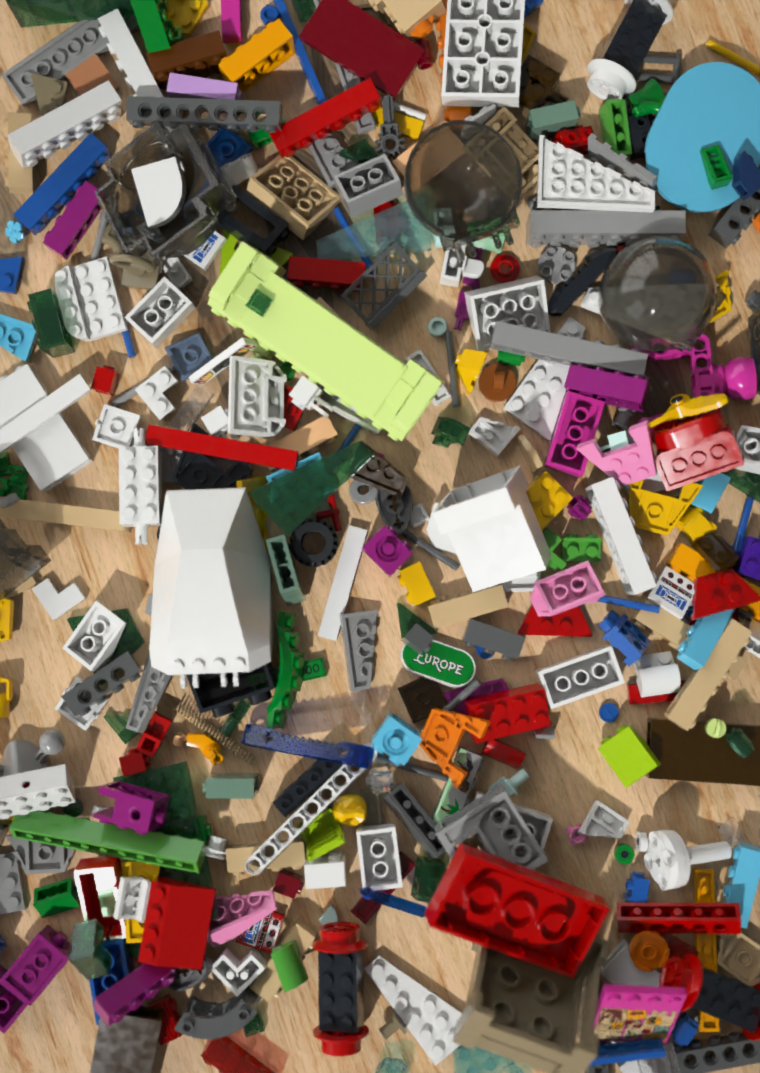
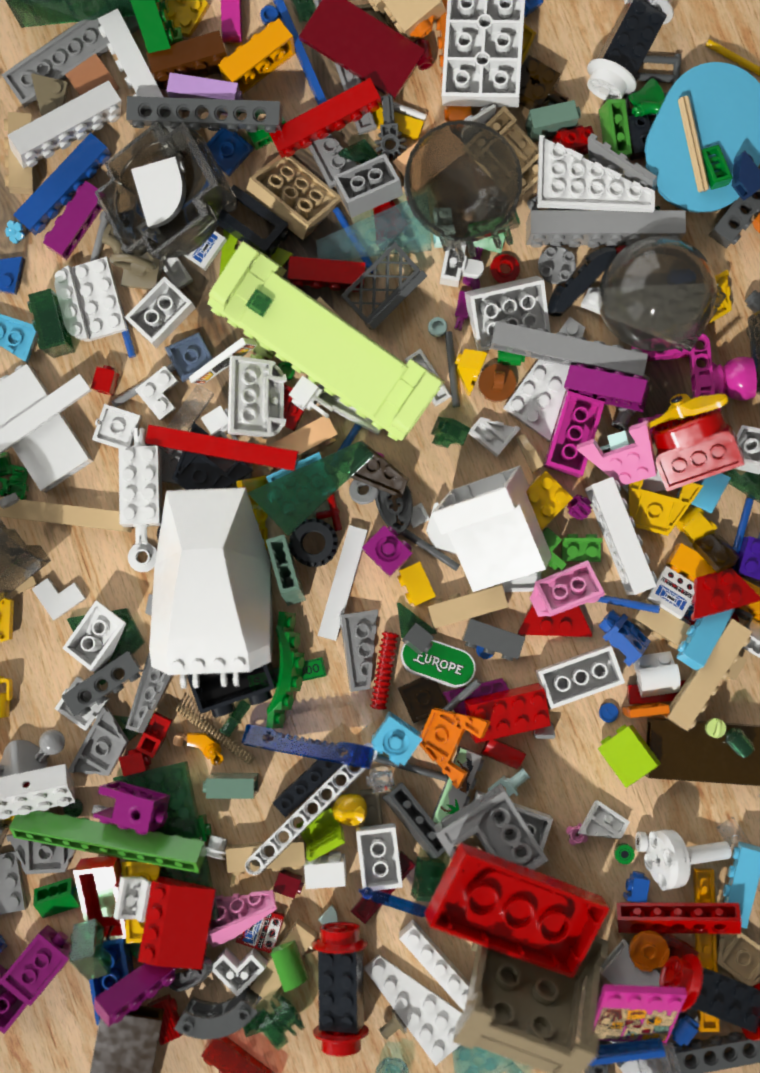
(101, 746): none -> light grey wing
(133, 557): none -> white piece
(239, 169): white axle -> none
(279, 1021): none -> clear green wheel
(384, 671): none -> red piece
(435, 962): none -> white brick
(645, 709): none -> orange tile
(693, 144): none -> tan axle

